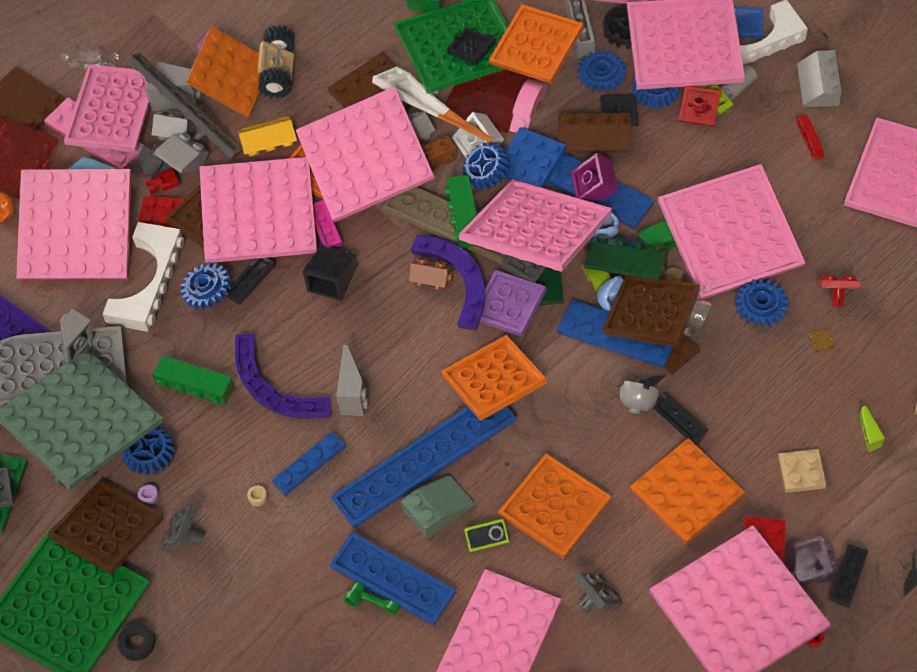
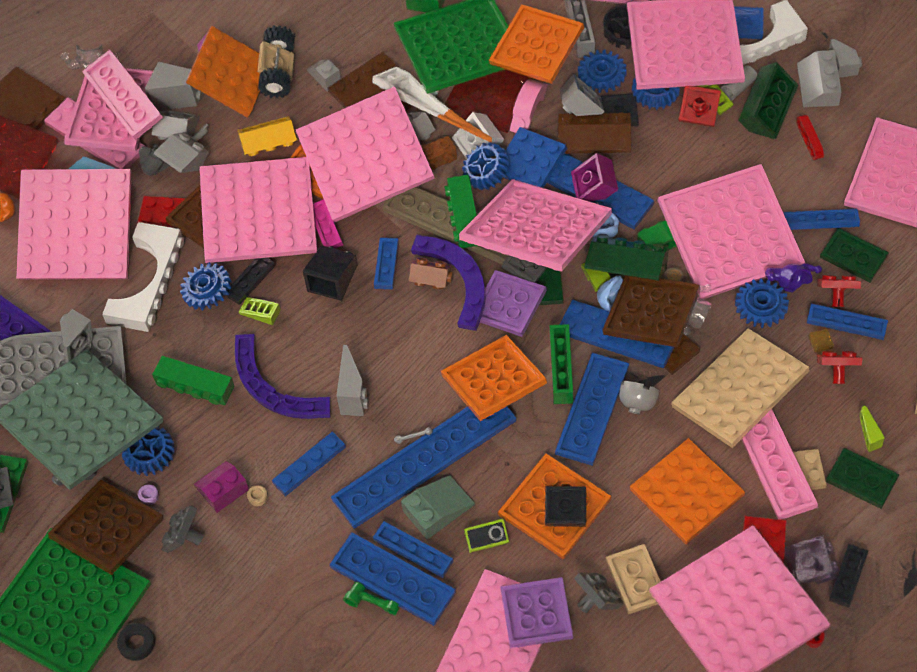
(122, 94): none -> bright pink plate
(164, 181): red plate -> none
(185, 105): dark grey plate -> none
(222, 486): none -> magenta slope
(274, 310): none -> lime slope
(324, 73): none -> light grey slope
(386, 263): none -> blue plate
(398, 439): none -> light grey hinge
(413, 549): none -> blue plate
(471, 46): black plate -> none
(536, 612): none -> medium lavender plate
(561, 364): none -> green brick
(565, 506): none -> black tile
(580, 98): none -> light grey slope
(592, 409): none -> blue plate
(634, 577): none -> tan plate
(680, 418): black plate -> none
(740, 387): none -> tan plate
(768, 101): none -> dark green slope
(778, 468): none -> bright pink plate
(792, 275): none -> dark purple piece
(822, 219): none -> blue plate
(839, 363): none -> red plate
(847, 59): none -> light grey slope
(847, 321): none -> blue plate
(854, 255): none -> dark green tile
(862, 478): none -> dark green tile

